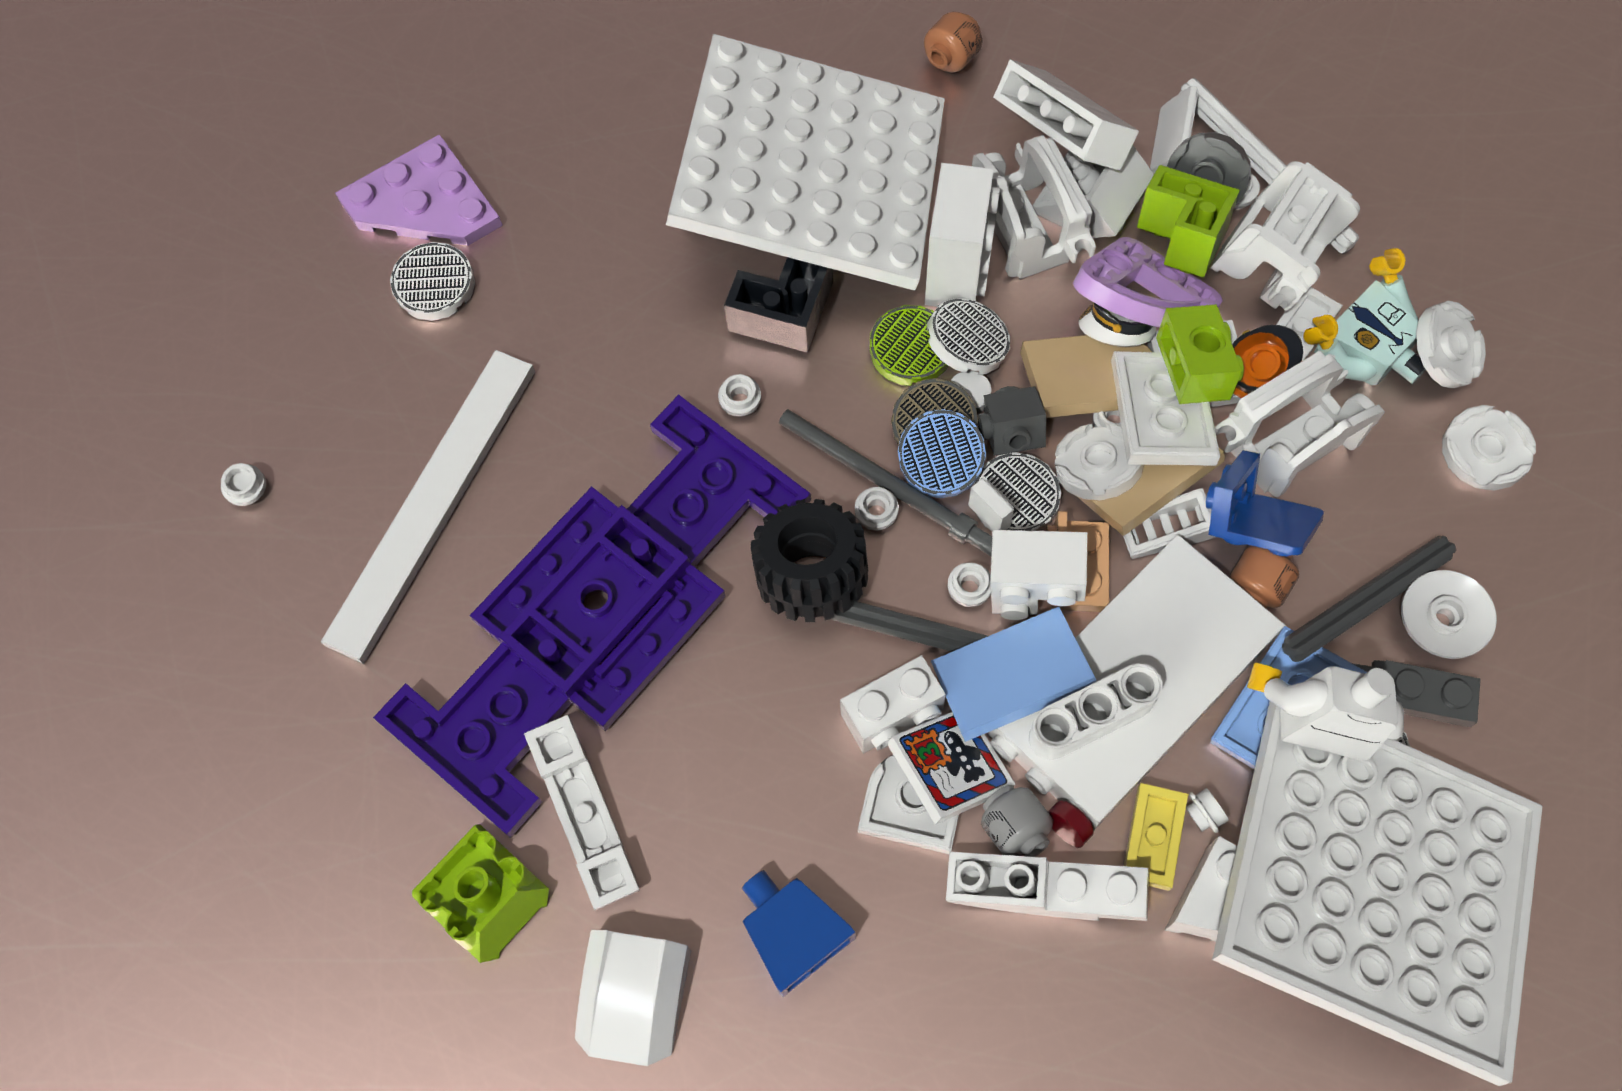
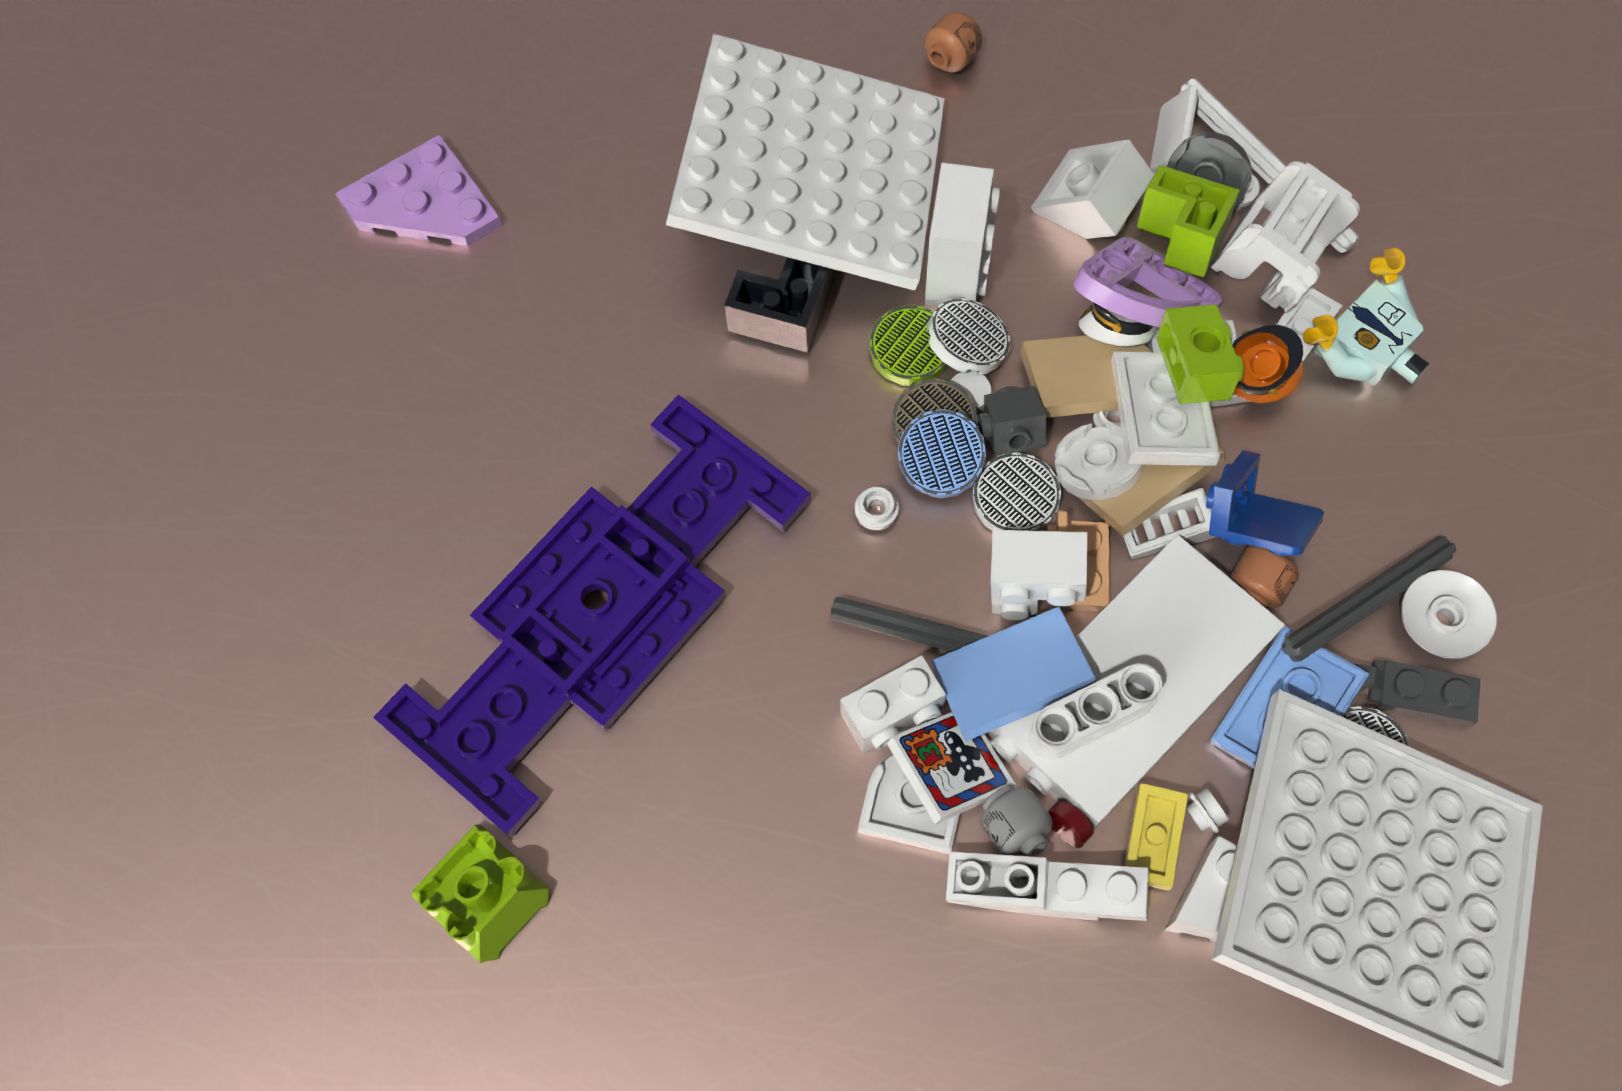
(242, 484): white plate -> none
(428, 507): white tile -> none
(432, 281): tile -> none
(582, 812): white slope -> none
(631, 997): white slope -> none
(739, 385): white plate -> none
(793, 930): blue torso -> none
(806, 532): black tyre -> none
(960, 526): dark grey bar -> none
(969, 572): white plate -> none
(990, 505): white tile -> none
(1016, 221): white animal -> none
(1066, 115): white brick -> none
(1309, 435): white animal -> none
(1334, 709): white torso -> none
(1450, 345): white tile -> none
(1488, 447): white tile -> none

